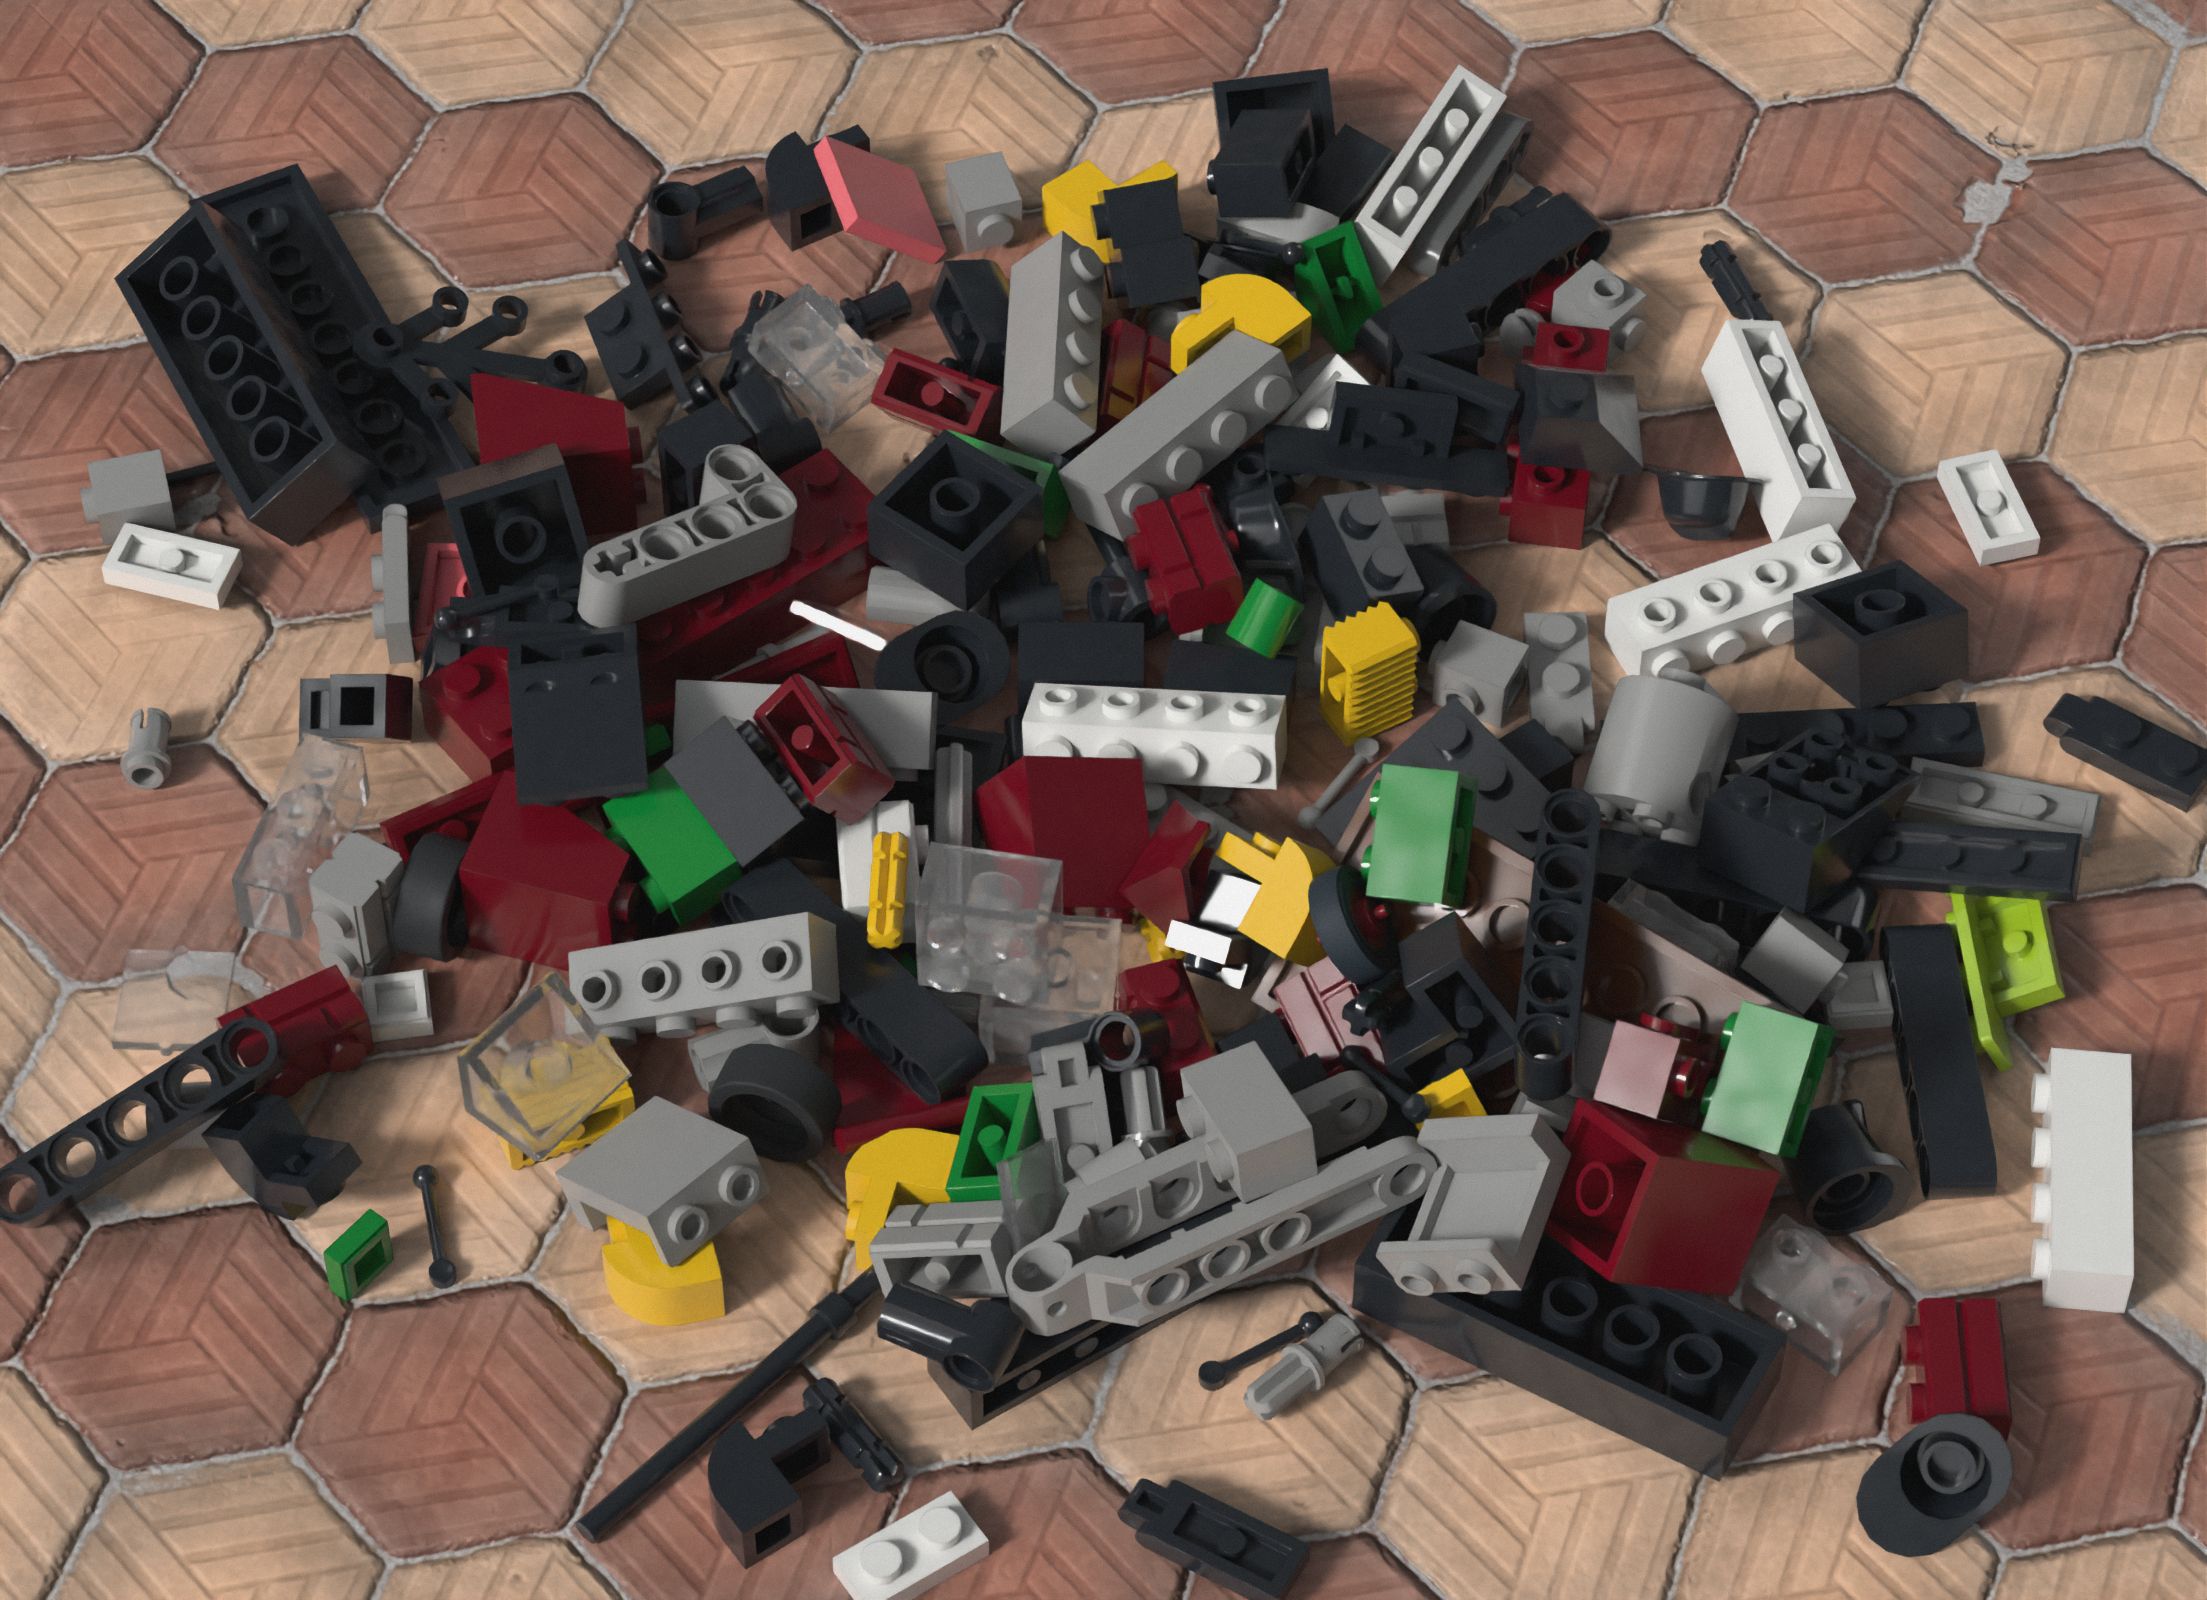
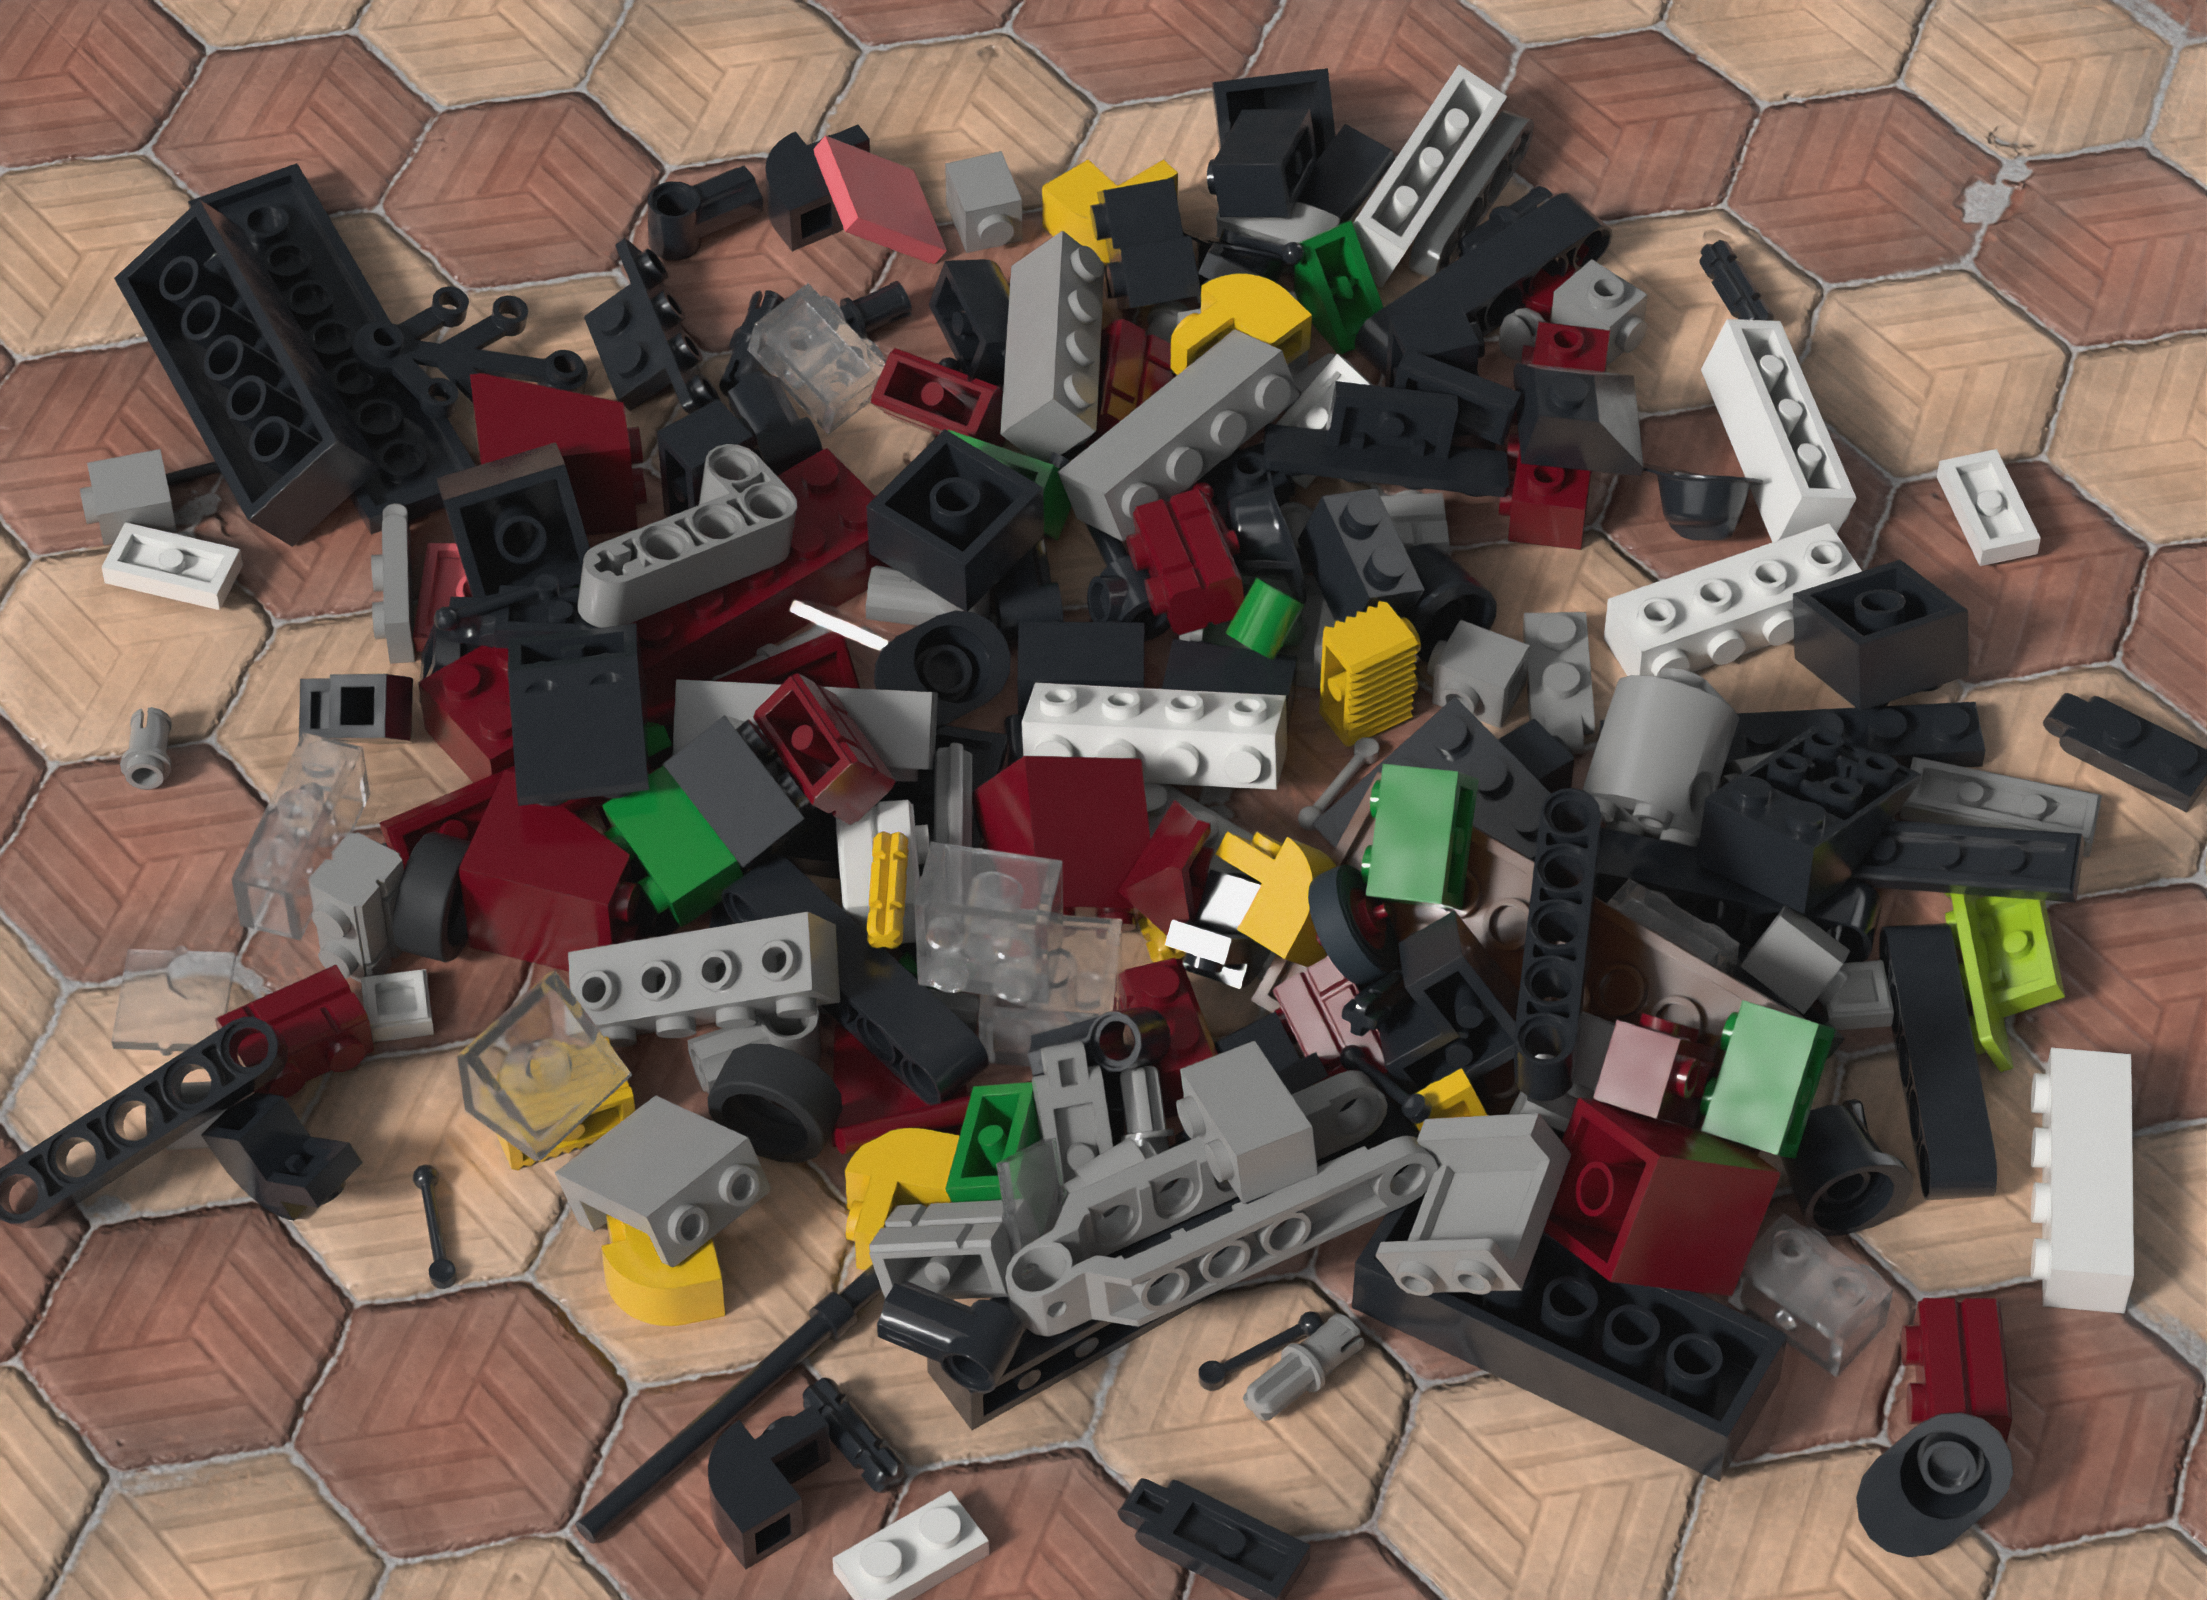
(358, 1255): green tile -> none

